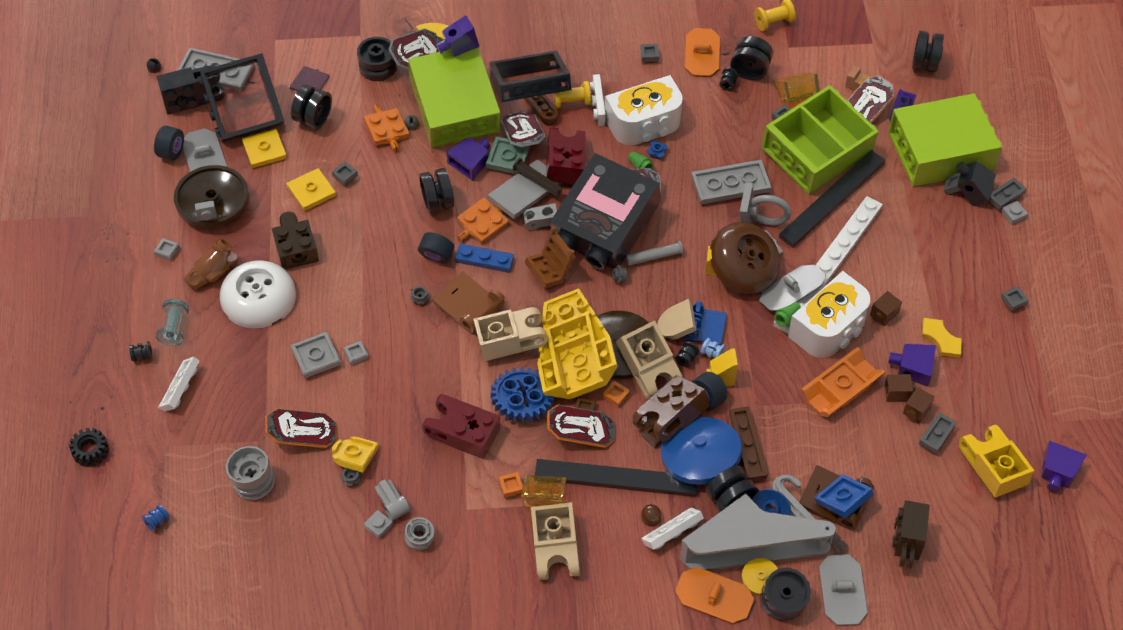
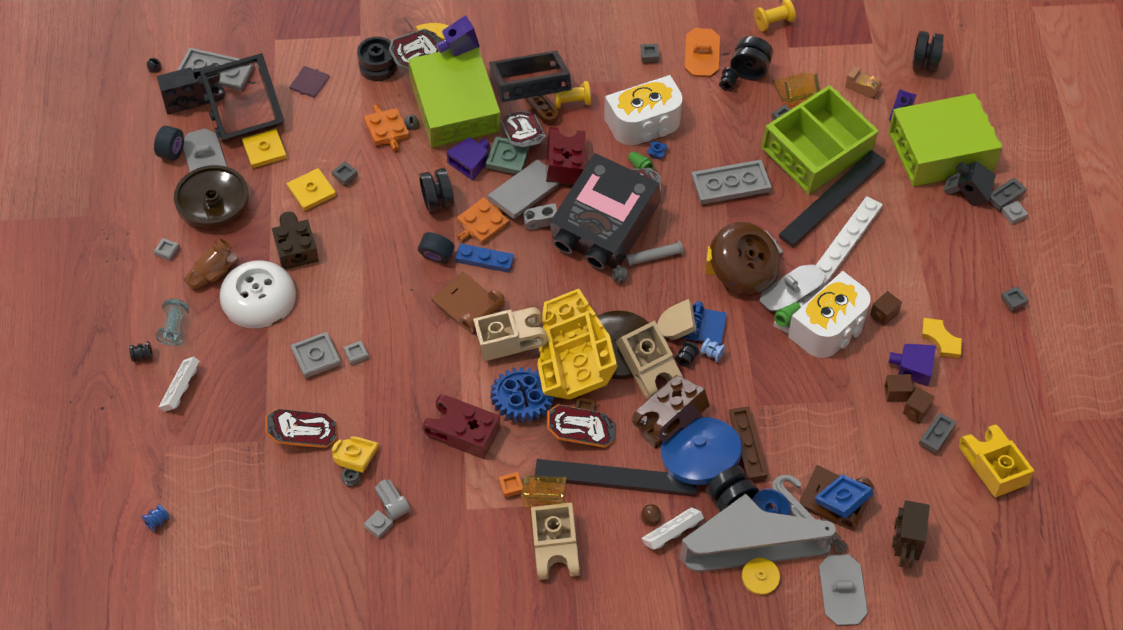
(88, 437): black tyre -> none
(205, 210): light grey plate -> none
(250, 473): light grey wheel -> none
(311, 106): black wheel -> none
(419, 291): dark grey plate -> none
(422, 525): light grey wheel -> none
(537, 177): dark brown axle -> none
(553, 262): dark orange plate -> none
(597, 100): white plate -> none
(616, 393): orange tile -> none
(714, 387): black wheel -> none
(714, 595): orange shield -> none
(725, 367): yellow slope -> none
(750, 207): light grey tile -> none
(787, 582): black wheel -> none
(840, 383): orange piece -> none
(872, 97): shield -> none
(1060, 465): dark purple torso -> none

